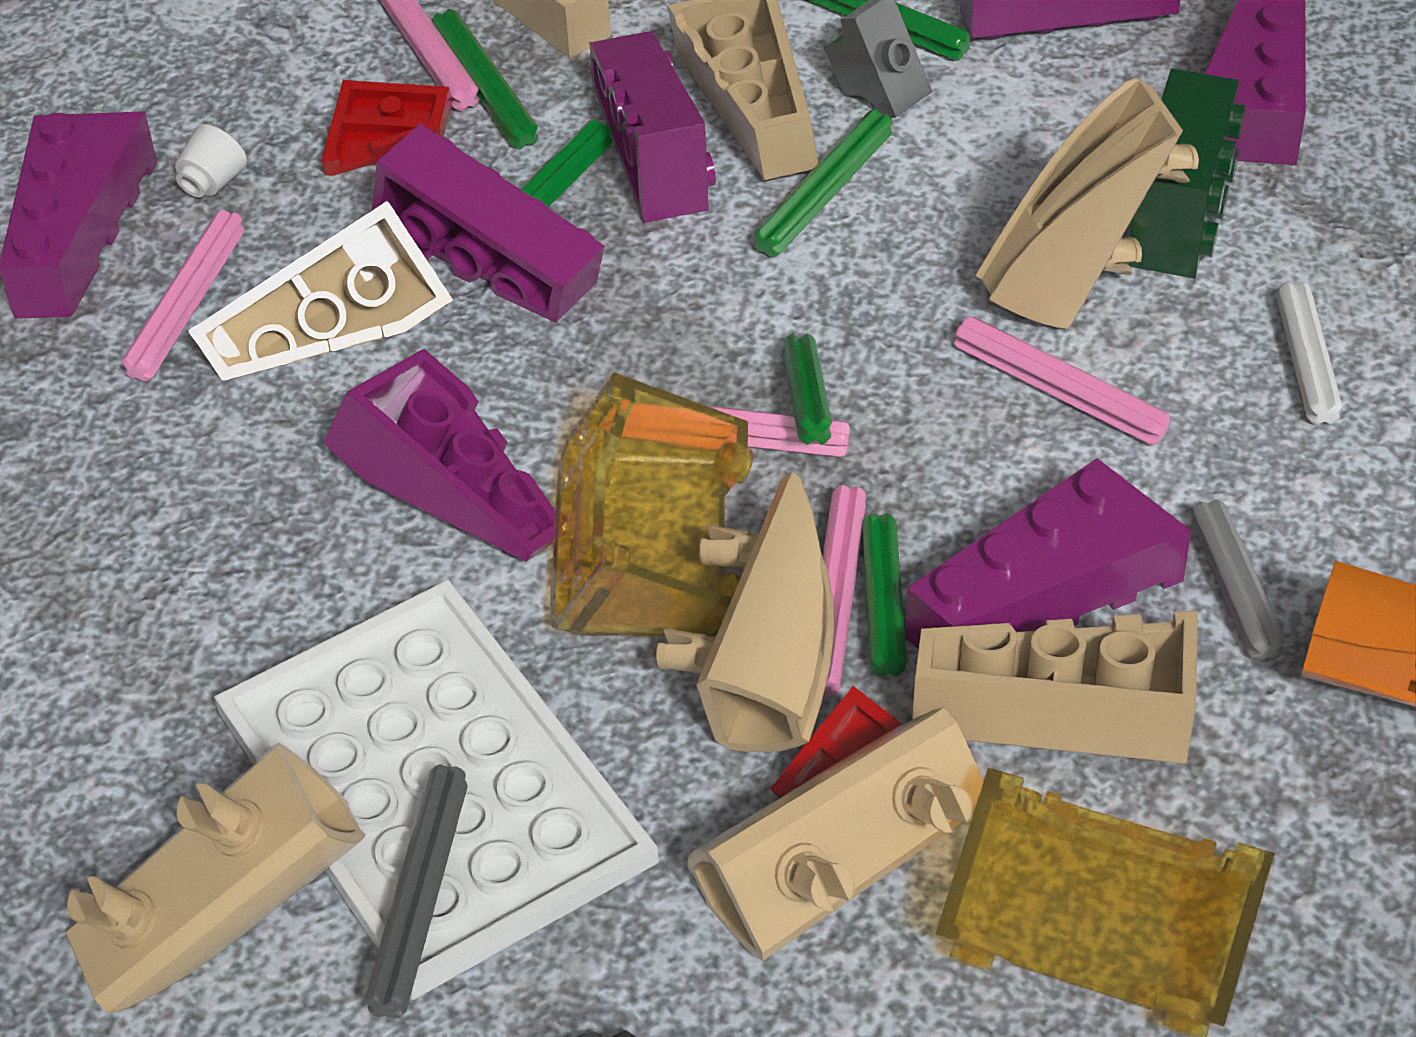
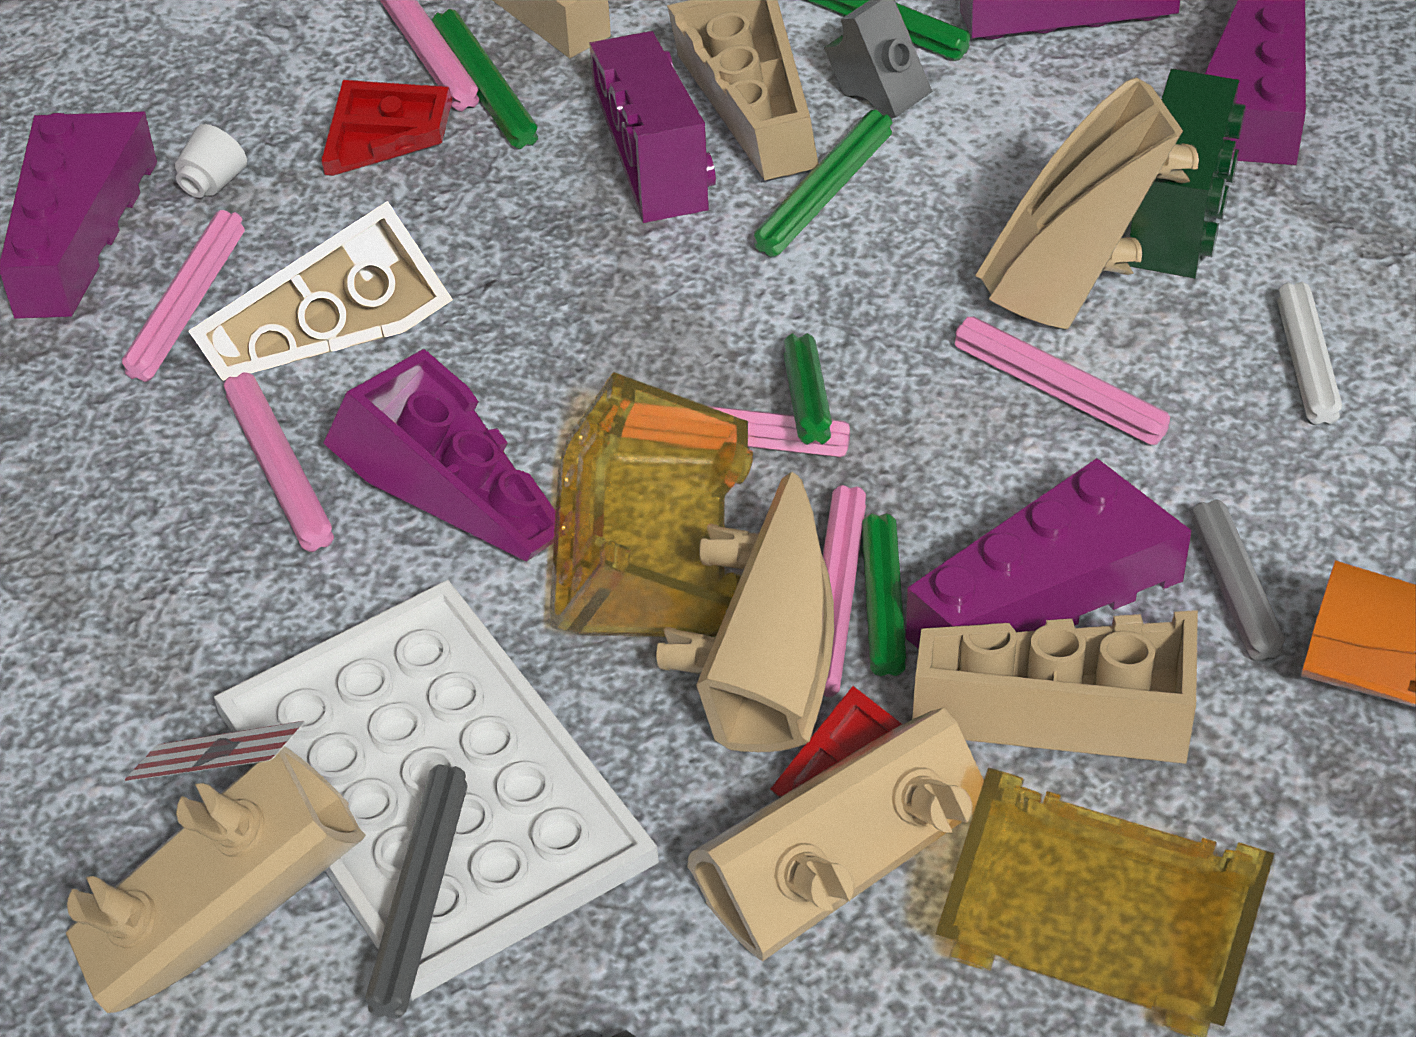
(215, 751): none -> sticker
(278, 462): none -> bright pink axle
(486, 225): magenta wedge -> none
(569, 162): green axle -> none

